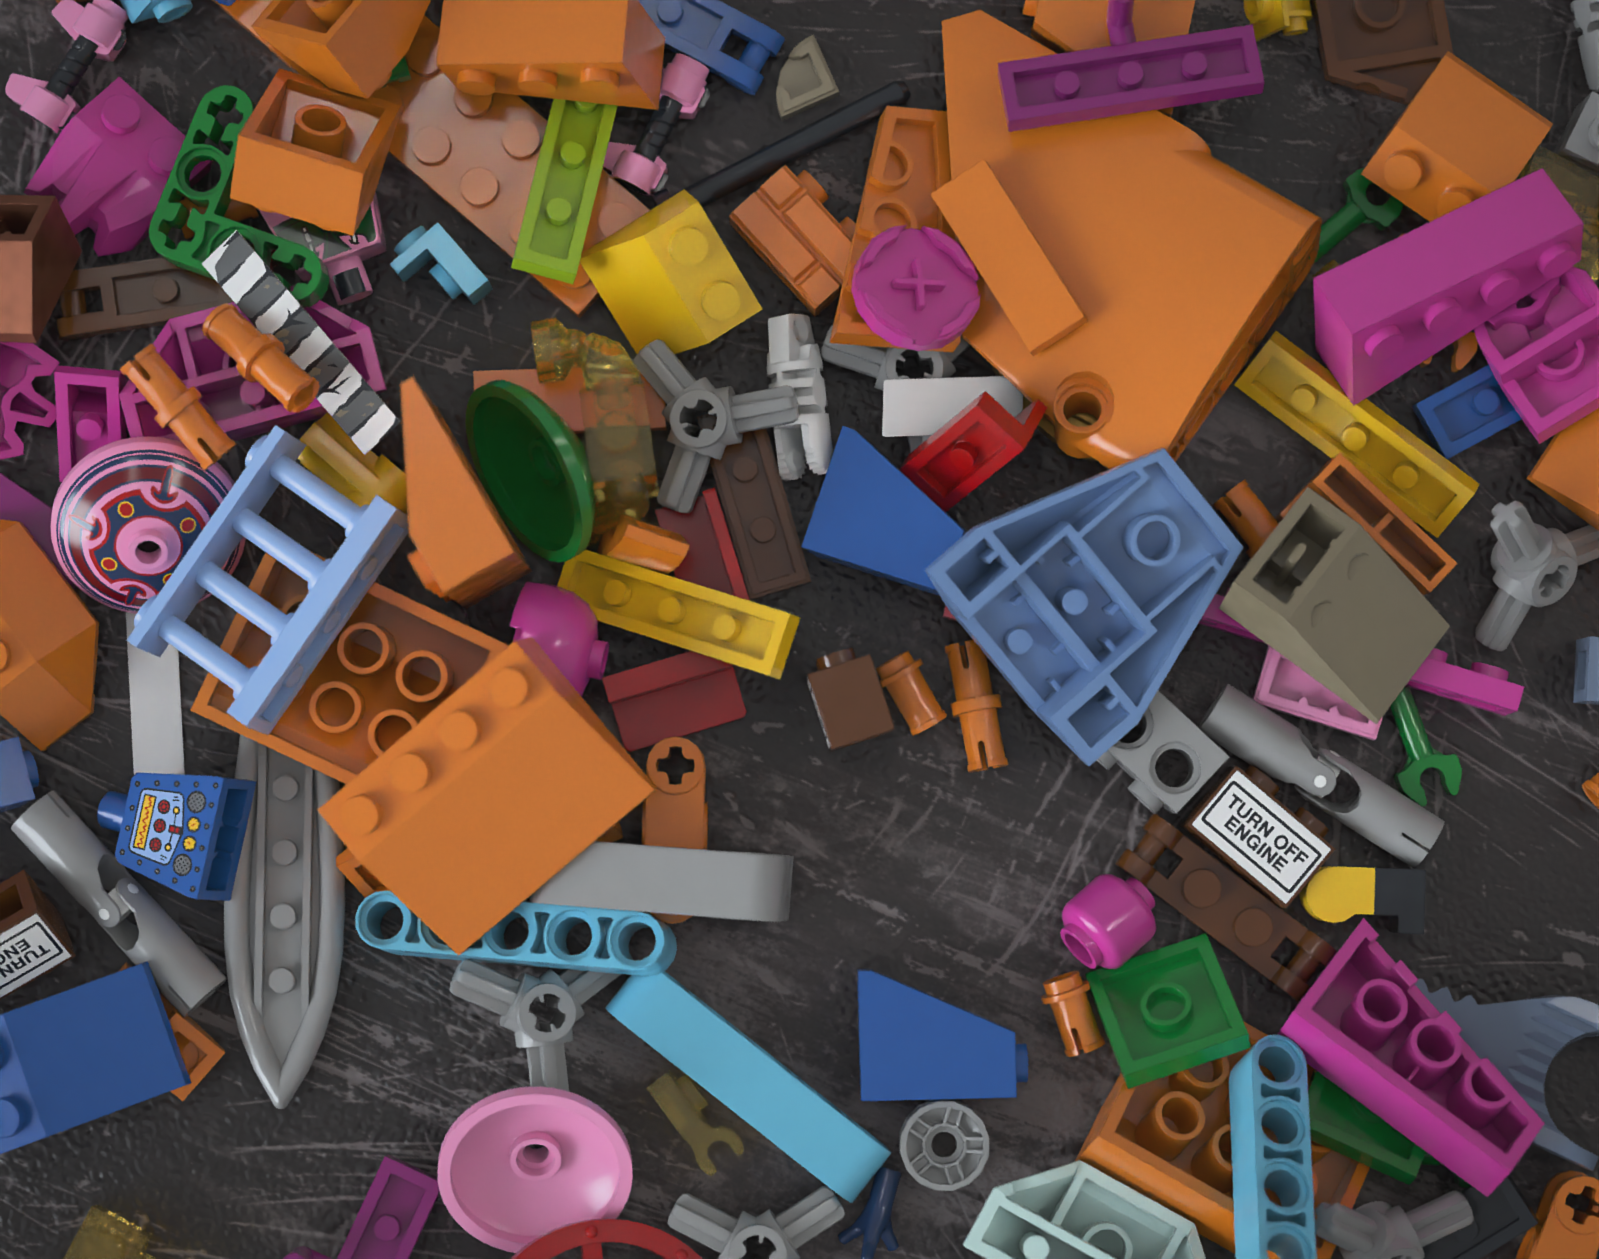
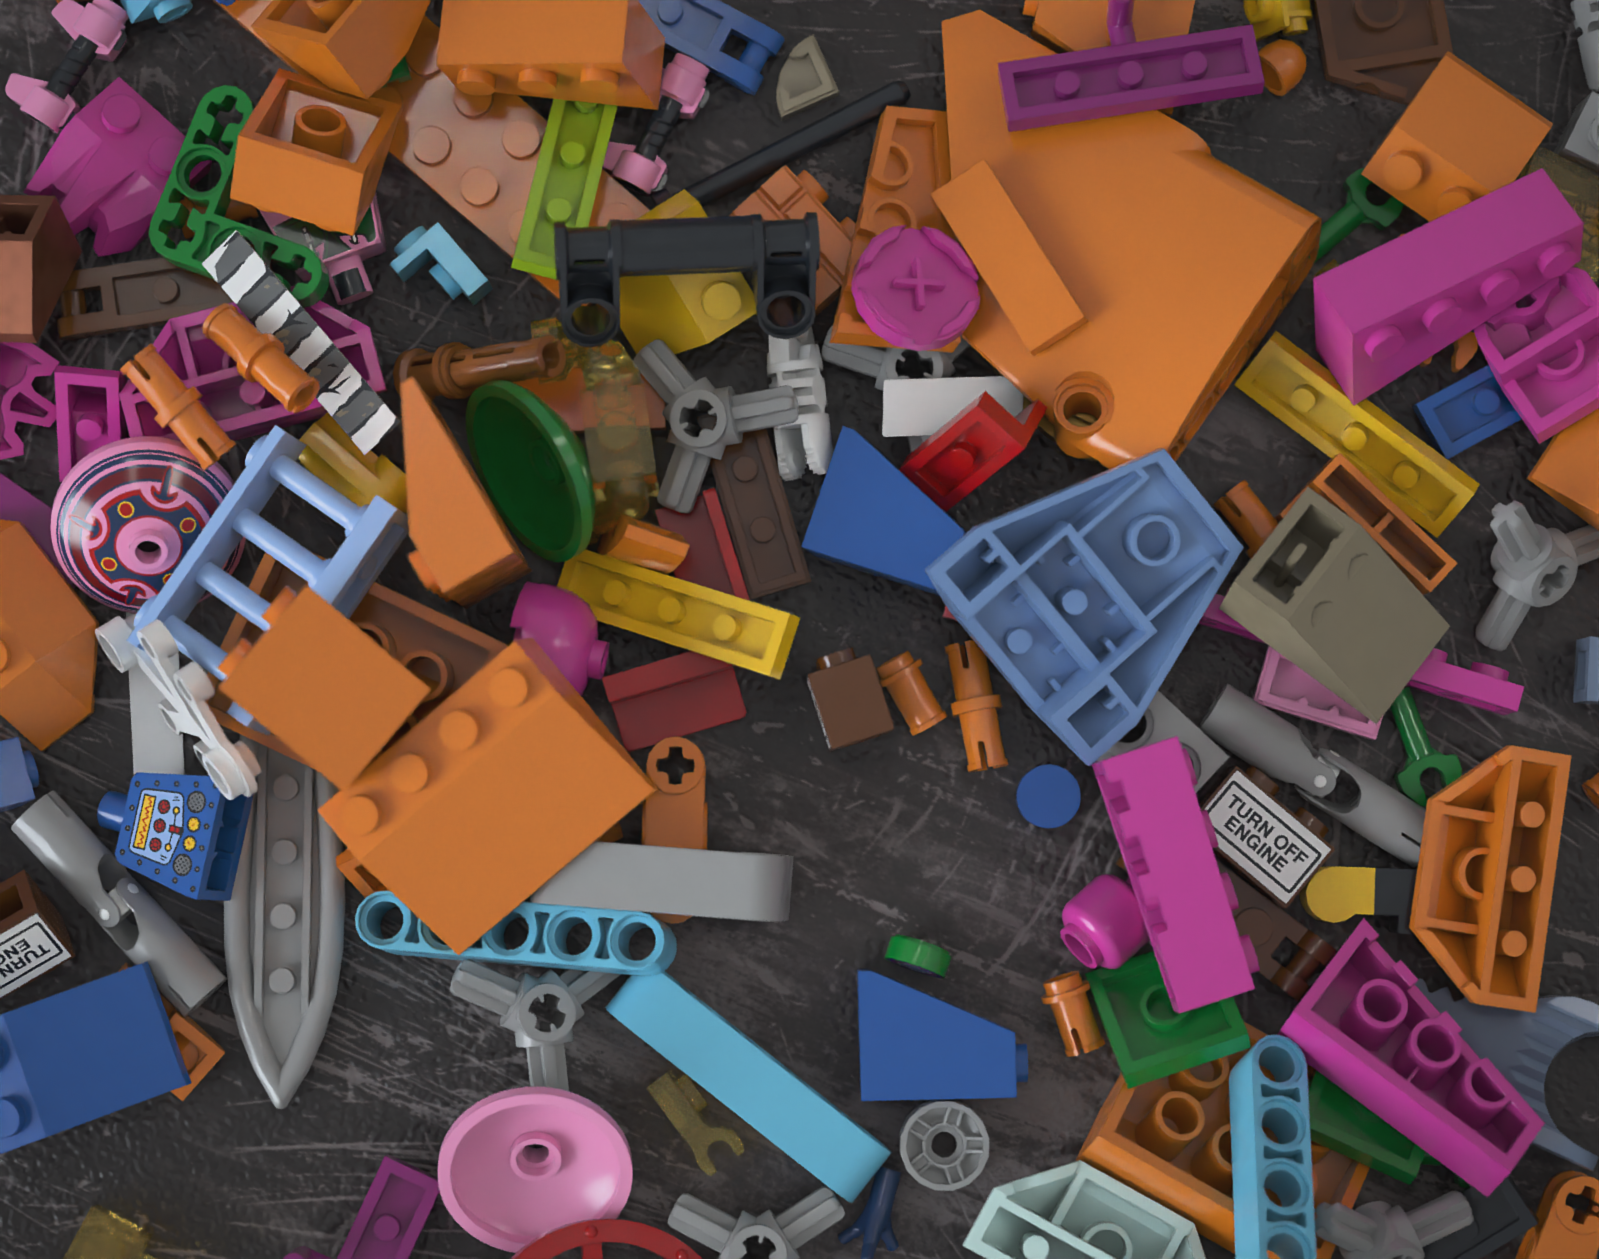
(184, 709): none -> white plant
(321, 685): none -> orange slope
(458, 370): none -> dark orange pin
(777, 253): none -> black piece
(918, 956): none -> green tile
(1048, 796): none -> blue tile
(1176, 875): none -> dark pink wedge
(1282, 65): none -> orange hinge
(1492, 874): none -> orange wedge

